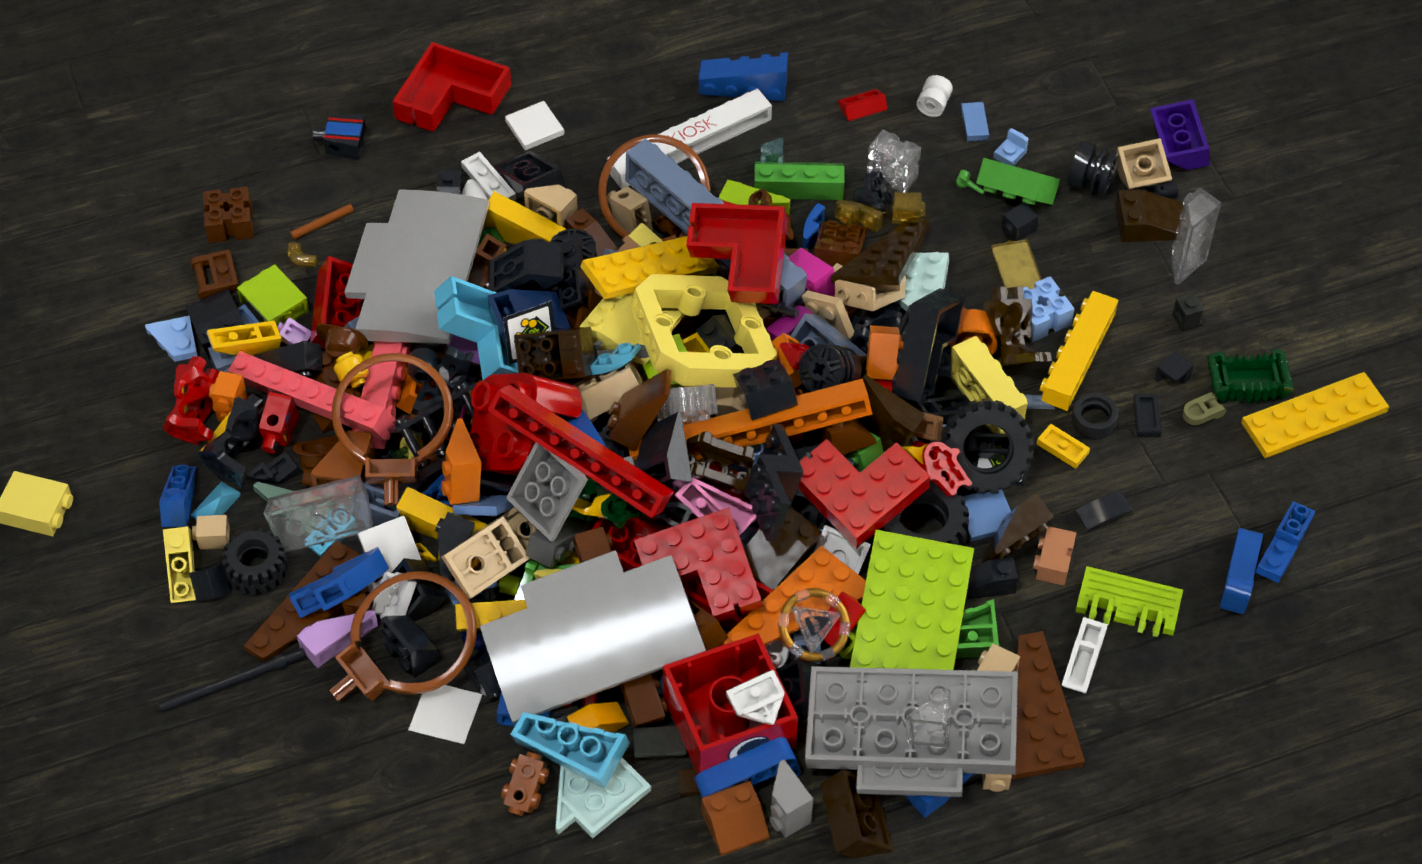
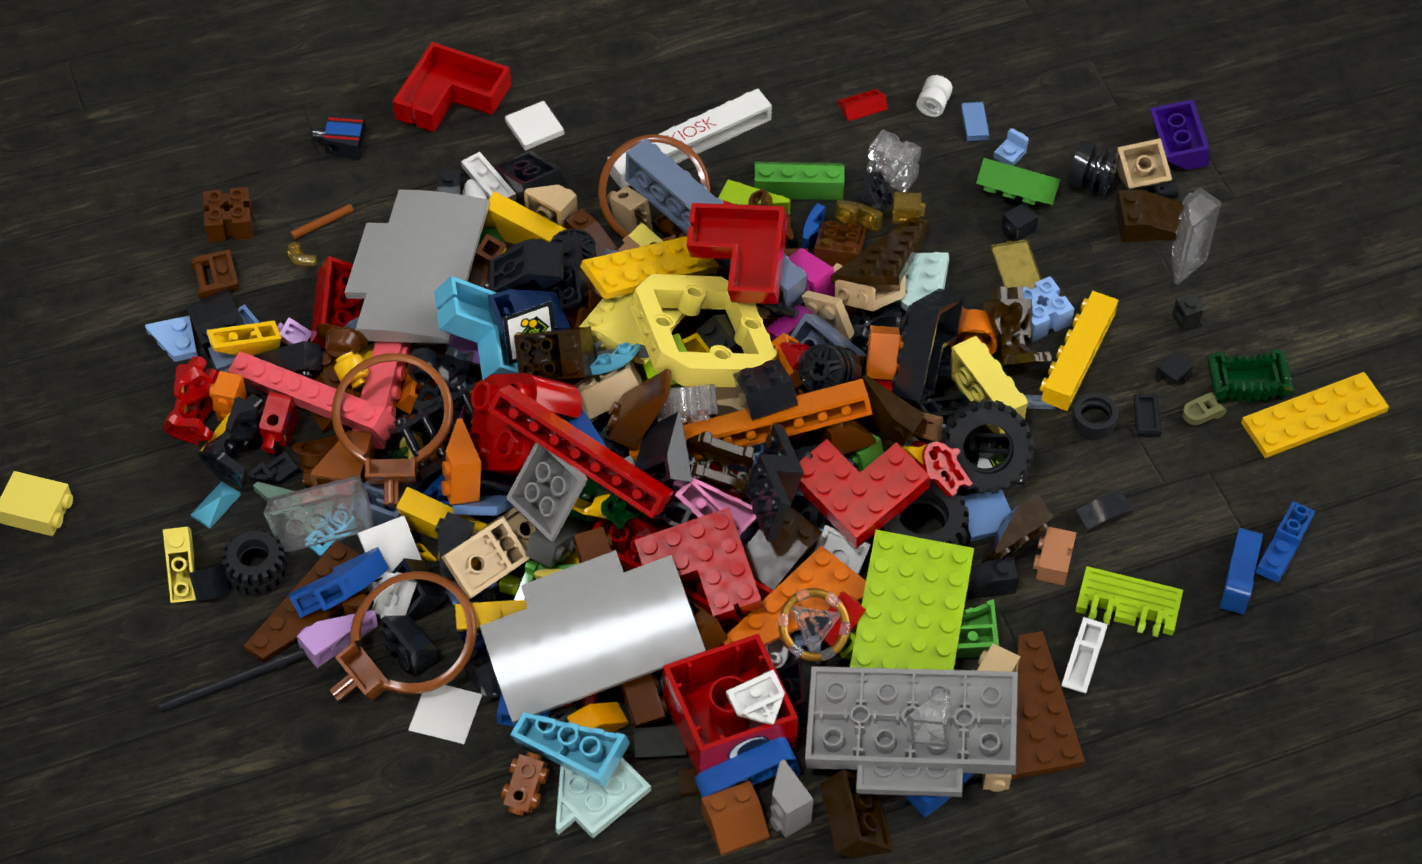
(178, 496): blue slope -> none
(211, 532): tan brick -> none
(274, 296): lime panel -> none
(744, 75): blue wedge -> none
(772, 151): clear light blue slope -> none
(964, 180): bright green hand -> none
(1063, 446): yellow plate -> none

